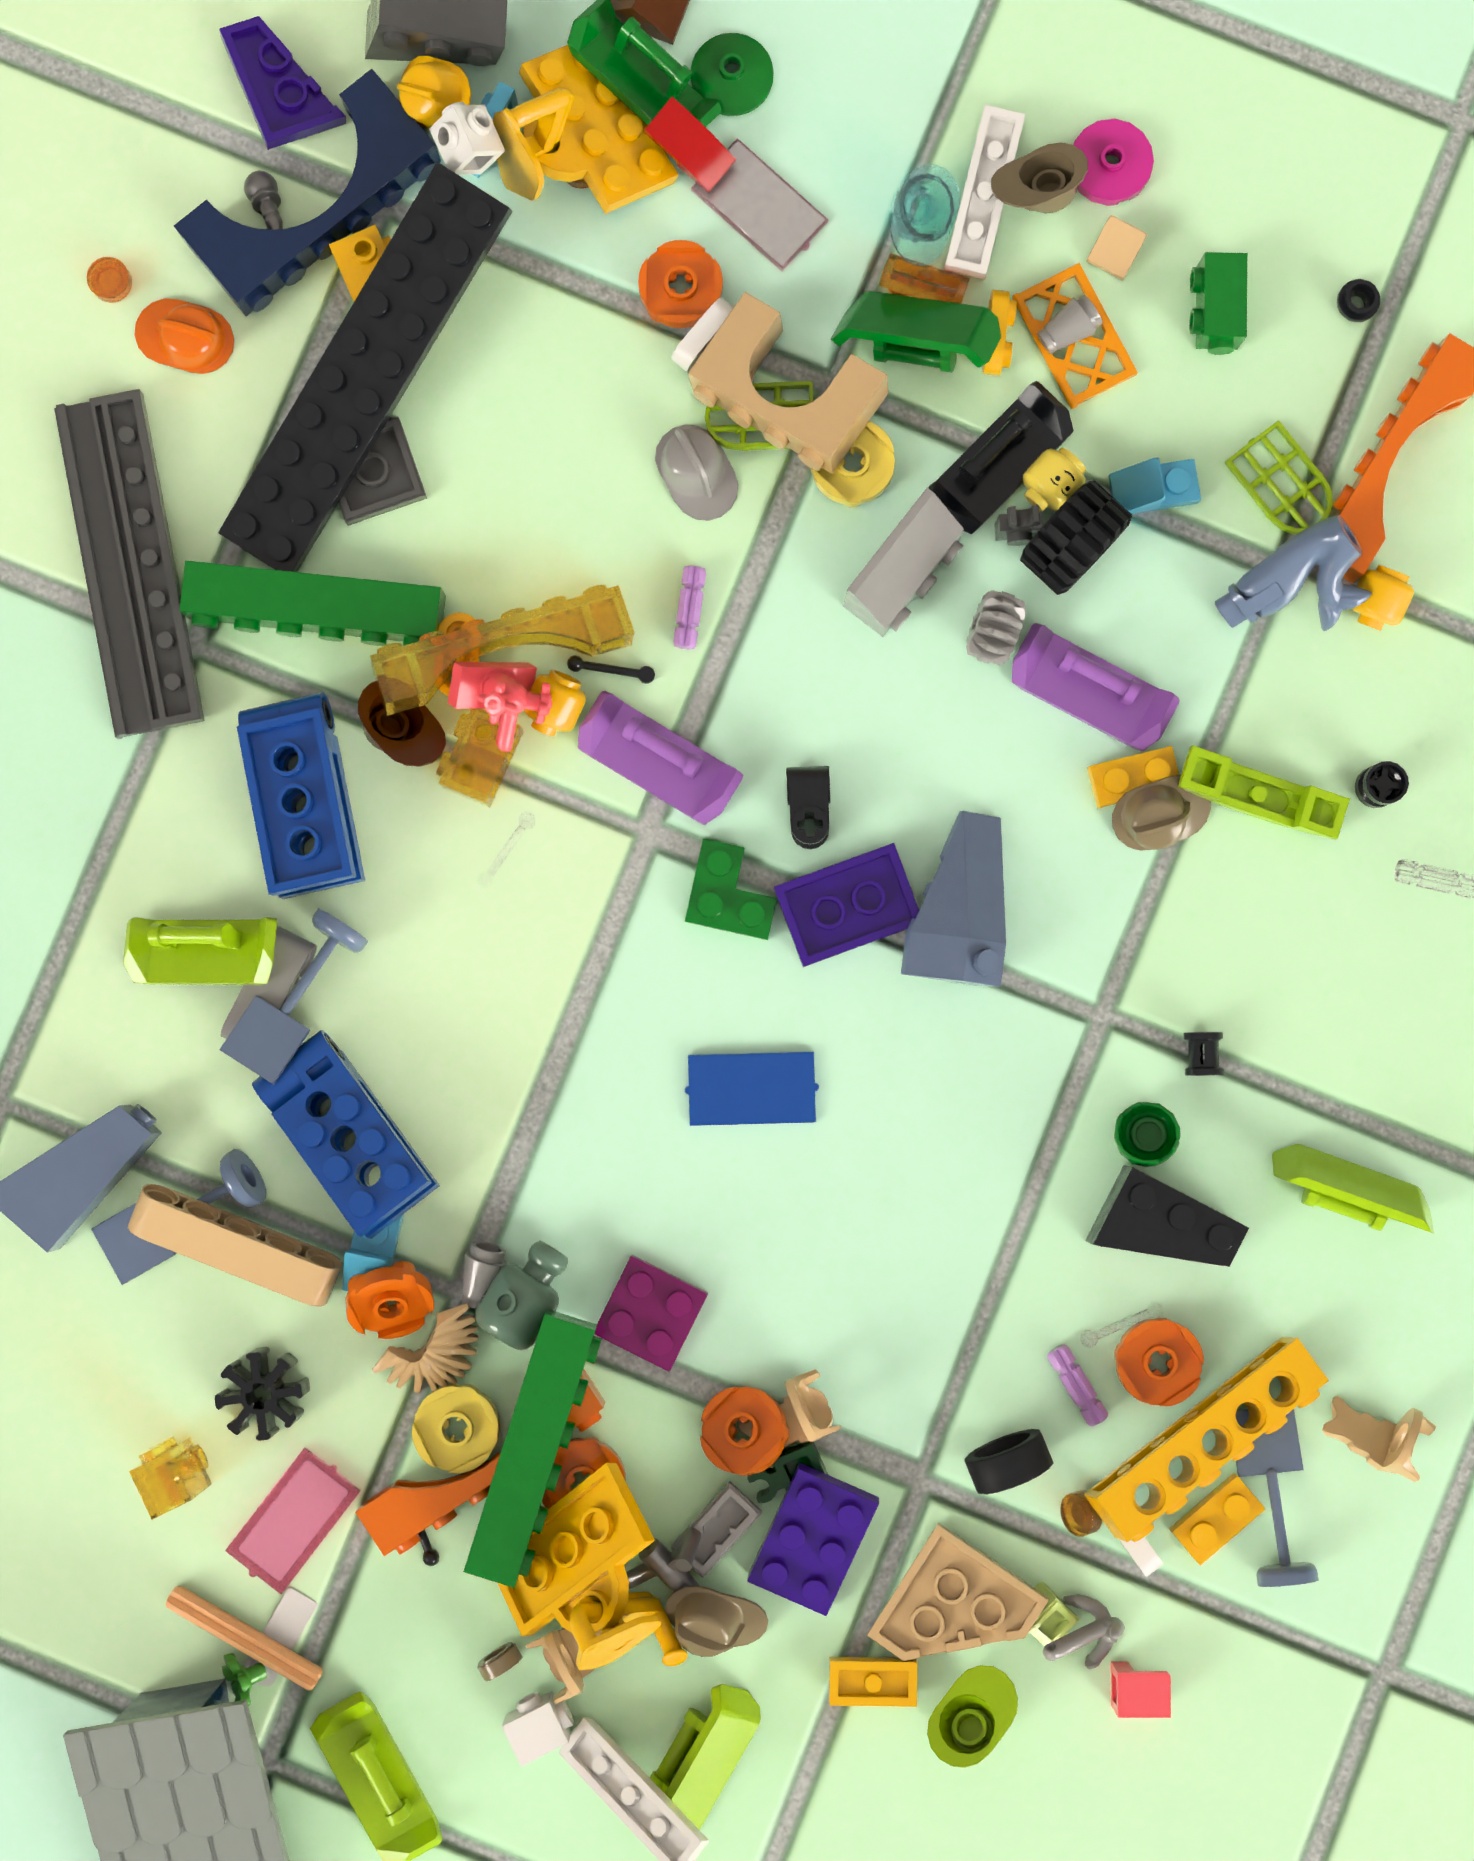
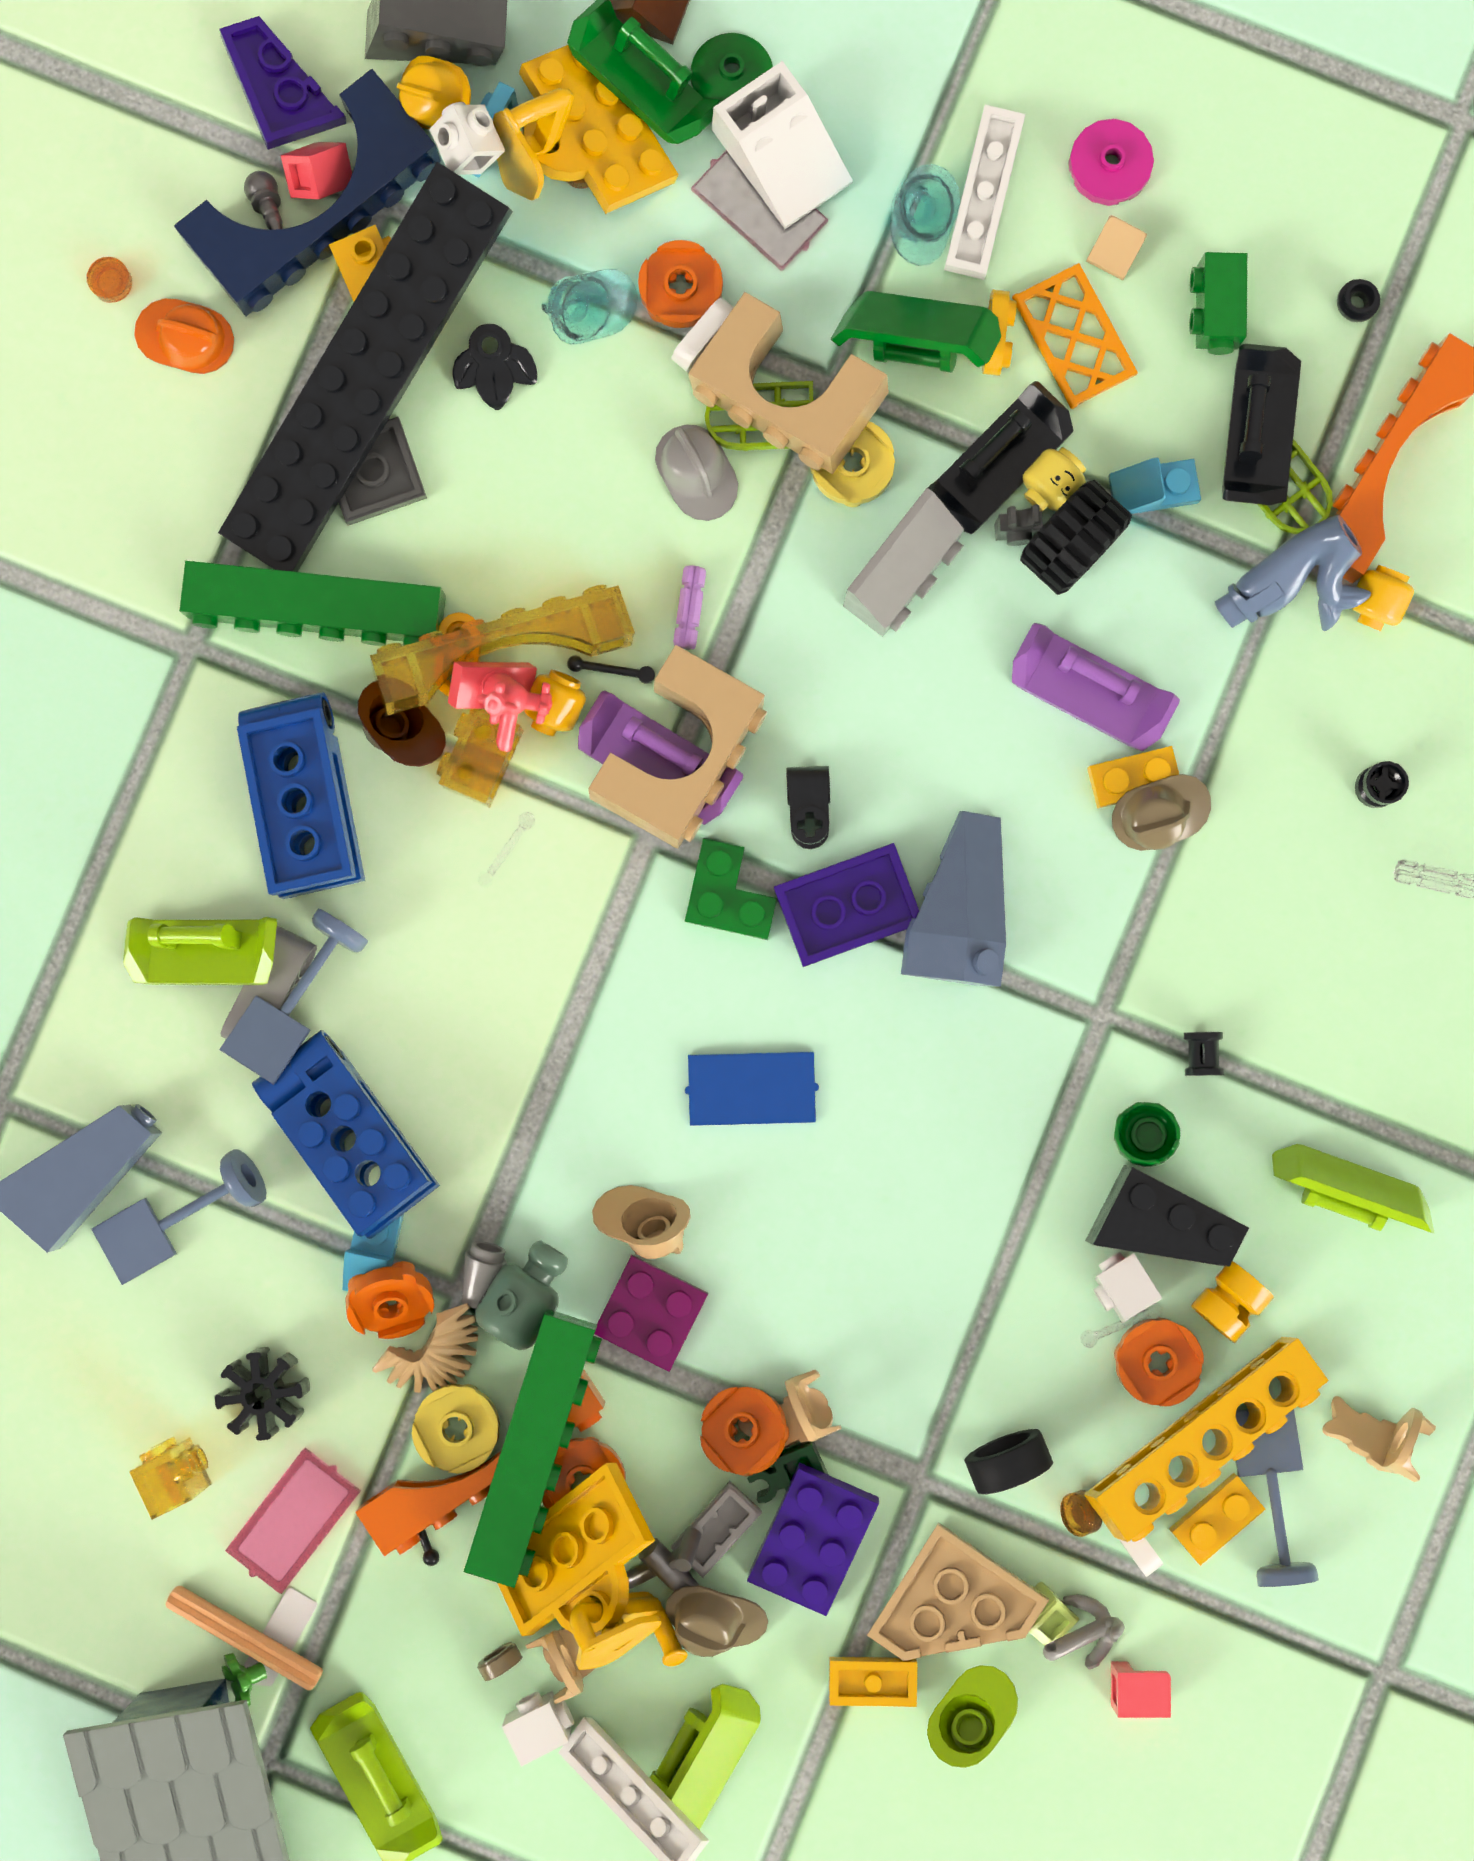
(129, 564): dark grey plate -> none
(234, 1245): tan beam -> none
(317, 170): none -> coral panel
(496, 371): none -> black plate
(591, 305): none -> clear light blue piece
(644, 1219): none -> tan piece
(672, 805): none -> tan arch
(690, 144): red slope -> none
(781, 144): none -> white slope
(922, 281): clear orange plate -> none
(995, 627): light grey gear -> none
(1042, 179): dark tan piece -> none
(1070, 324): light grey cone -> none
(1077, 1385): lavender axle -> none
(1125, 1286): none -> white brick
(1232, 1301): none -> yellow wheel
(1261, 425): none -> black piece
(1262, 795): lime slope -> none

